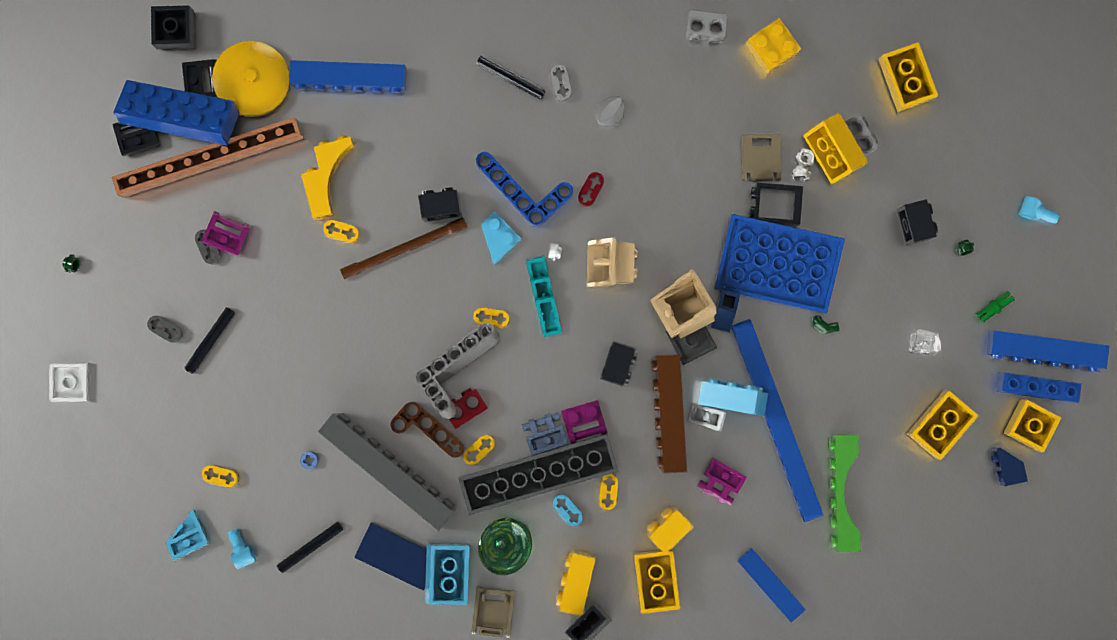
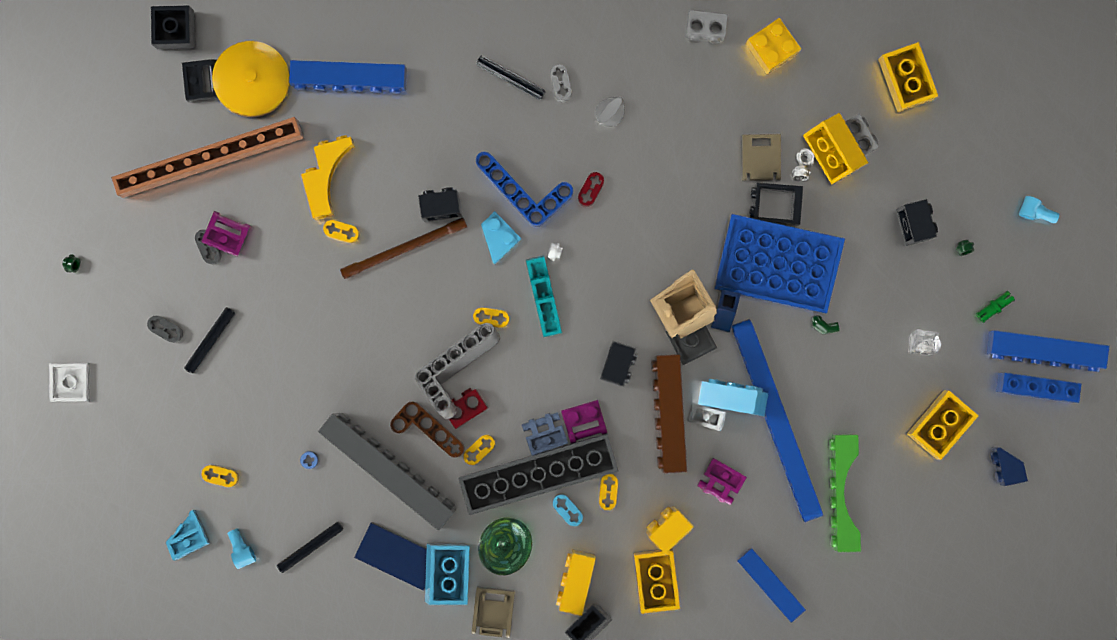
(134, 141): black plate -> none
(176, 112): blue brick -> none
(610, 263): tan piece -> none
(1032, 425): yellow brick -> none

